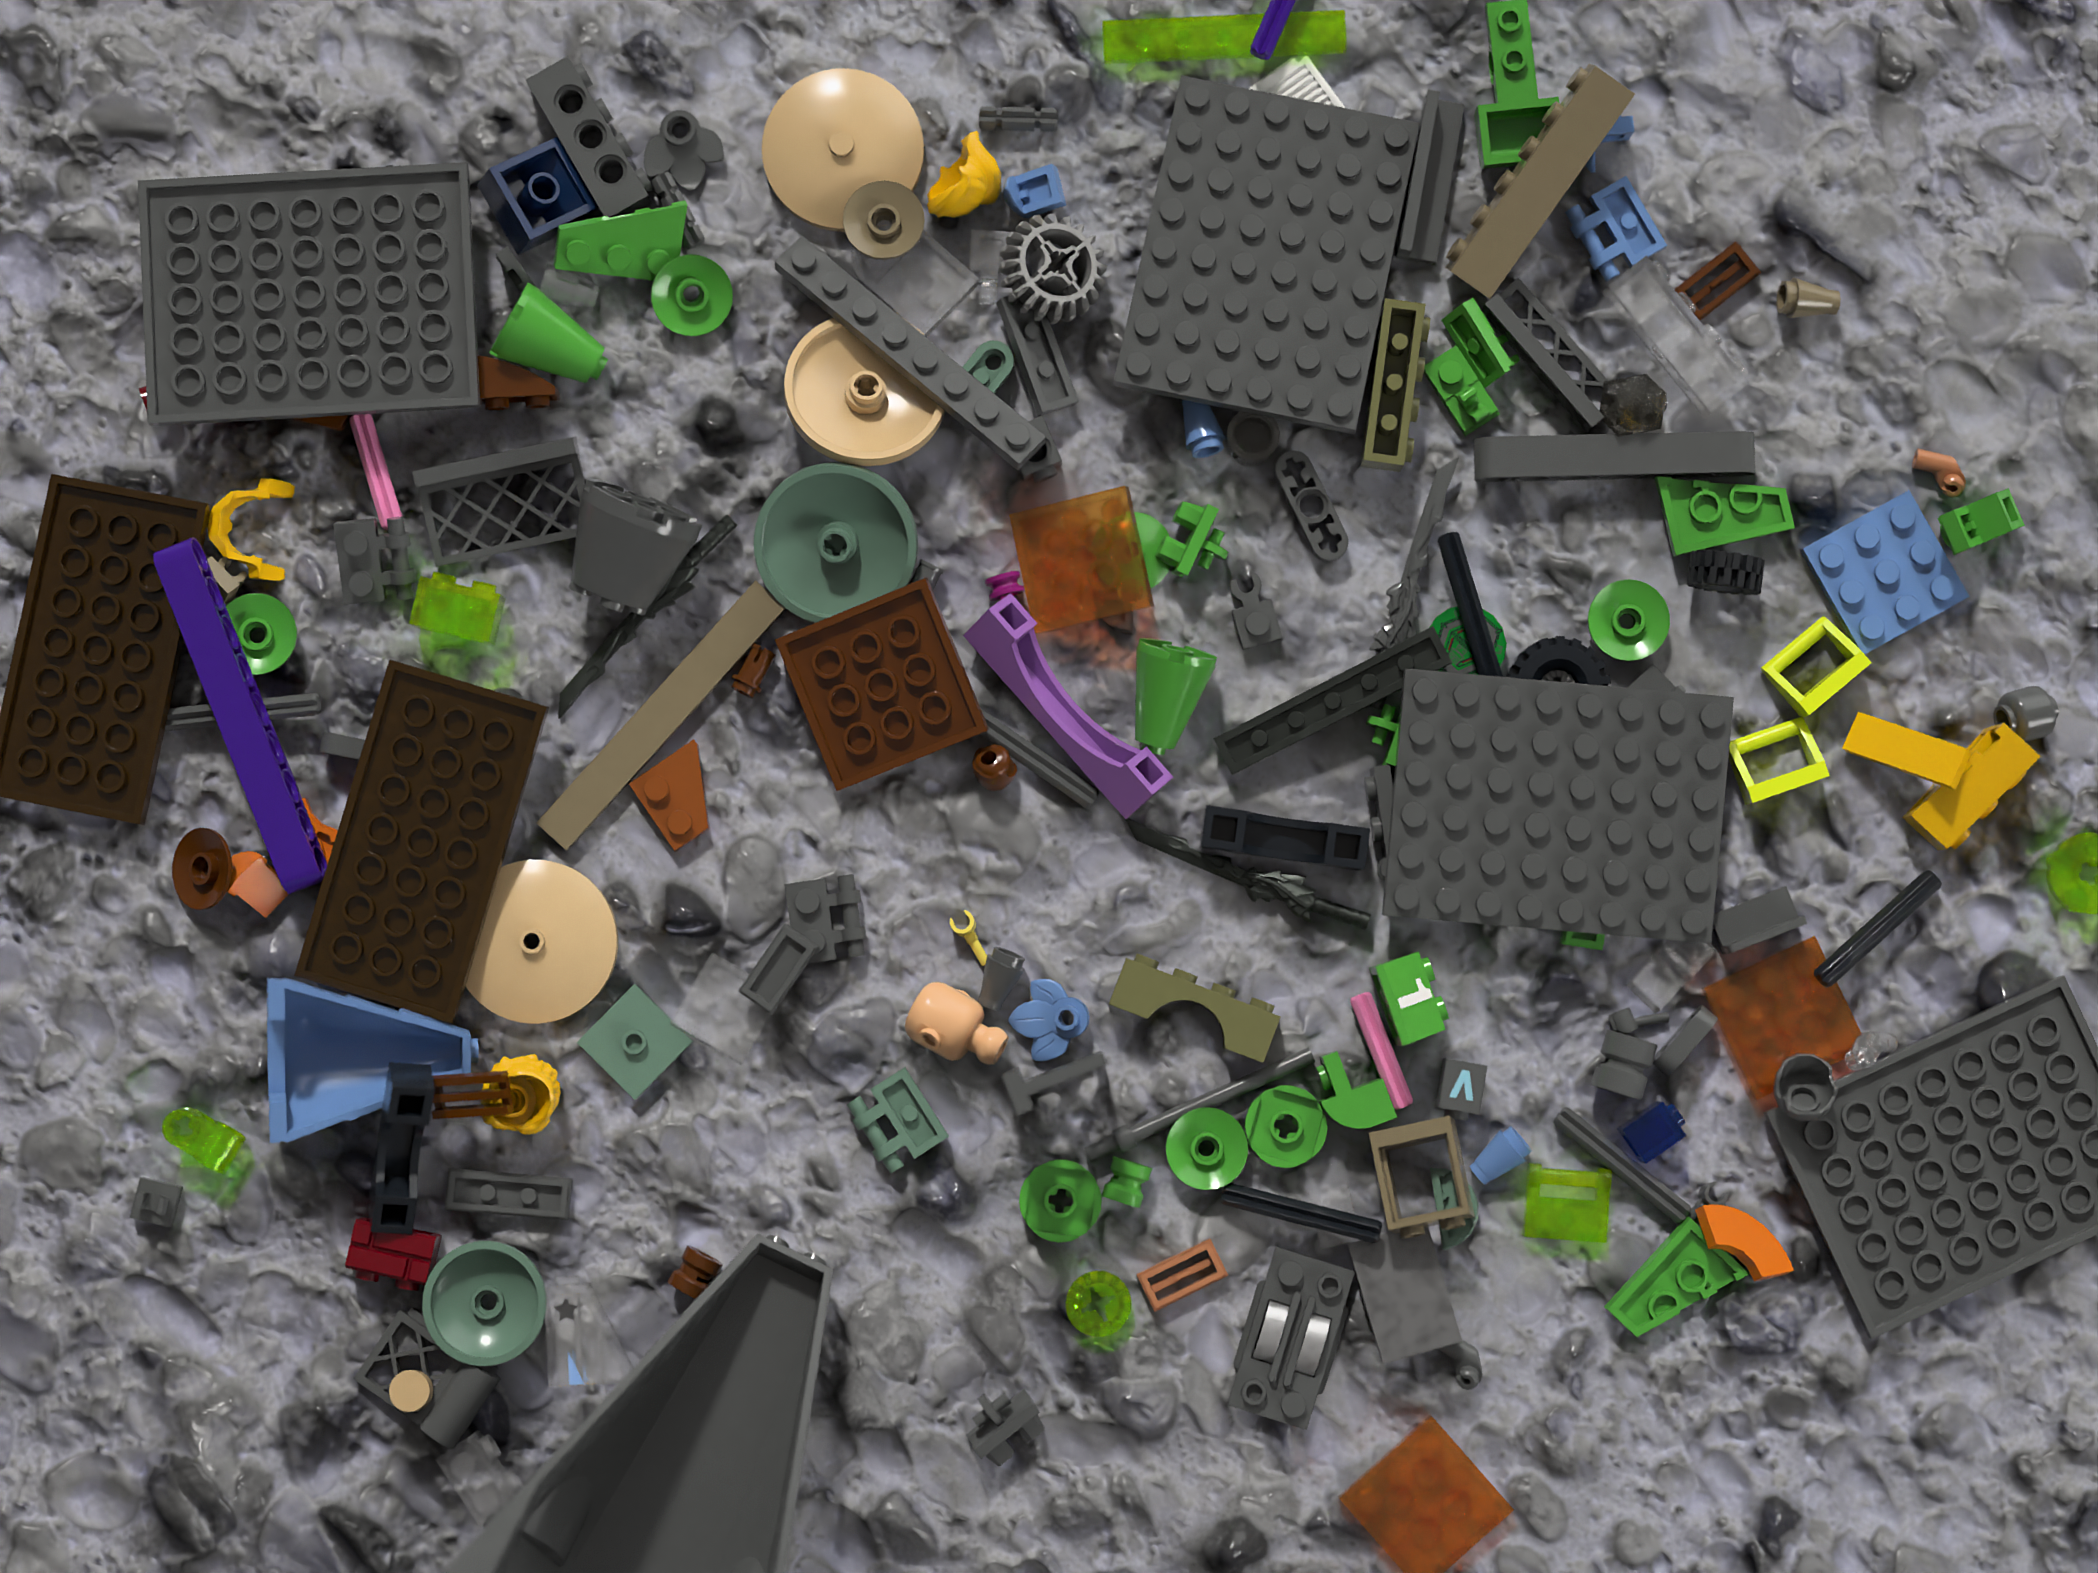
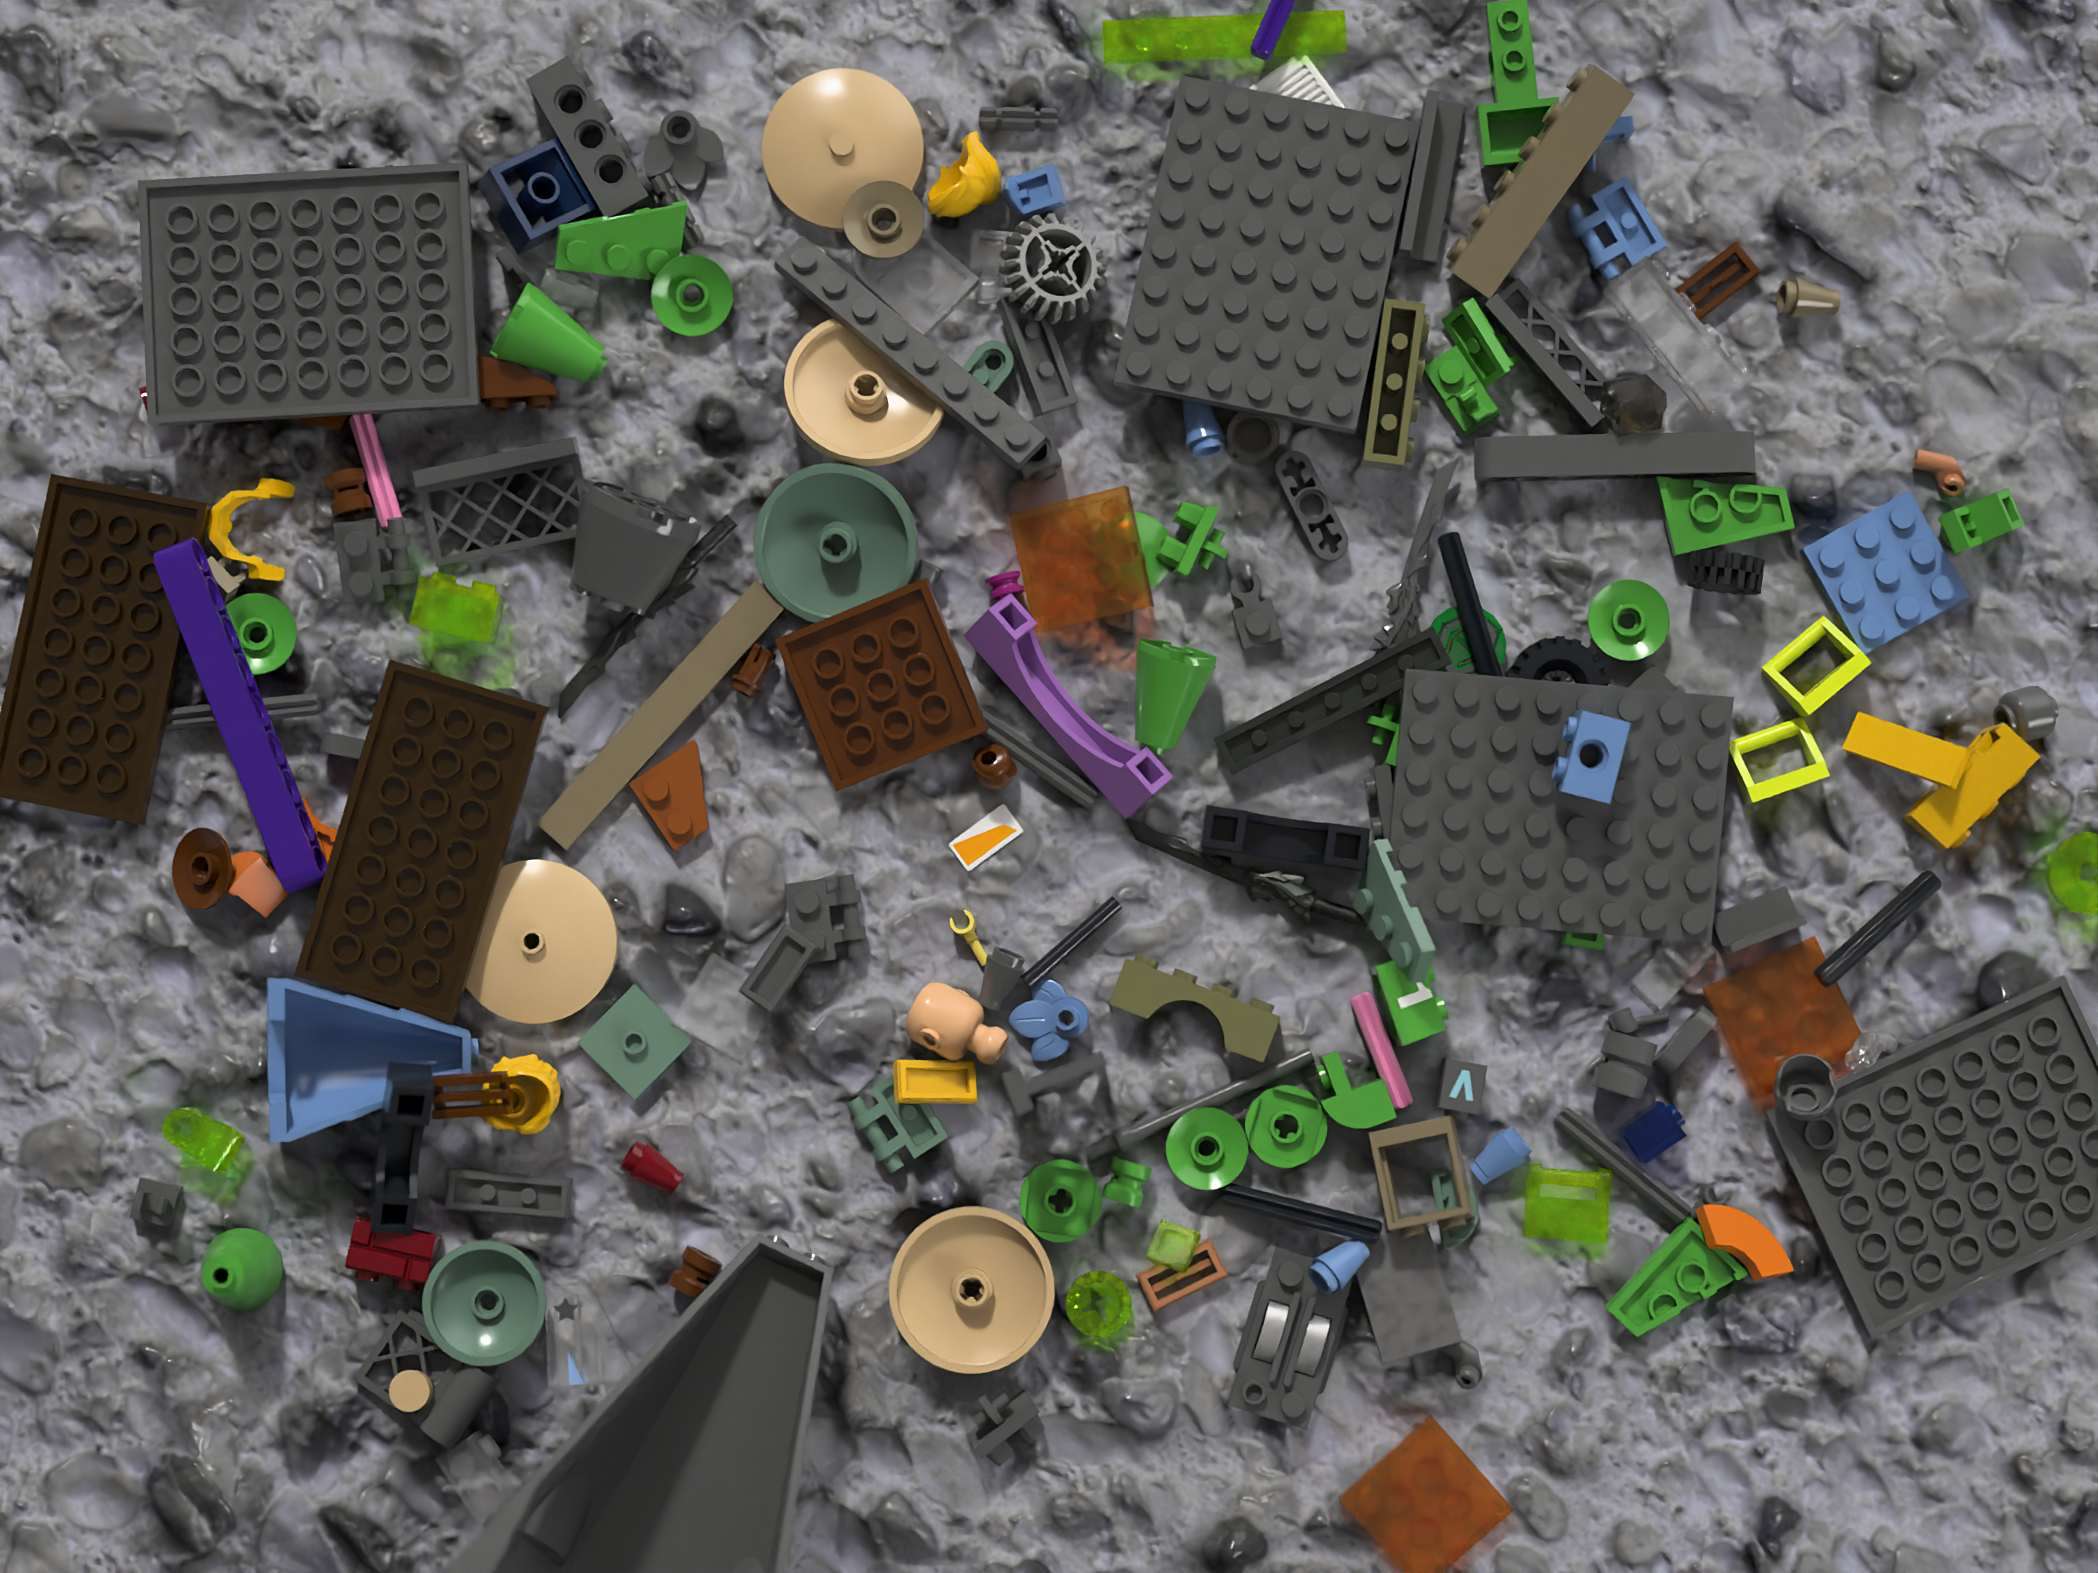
(241, 1269): none -> bright green cone
(348, 492): none -> reddish brown wheel
(650, 1168): none -> dark red cone
(934, 1082): none -> yellow tile
(963, 1329): none -> tan dish
(985, 837): none -> sticker
(1071, 942): none -> black bar
(1173, 1246): none -> clear neon green tile
(1336, 1267): none -> medium blue cone
(1386, 911): none -> sand green wing
(1609, 739): none -> medium blue brick

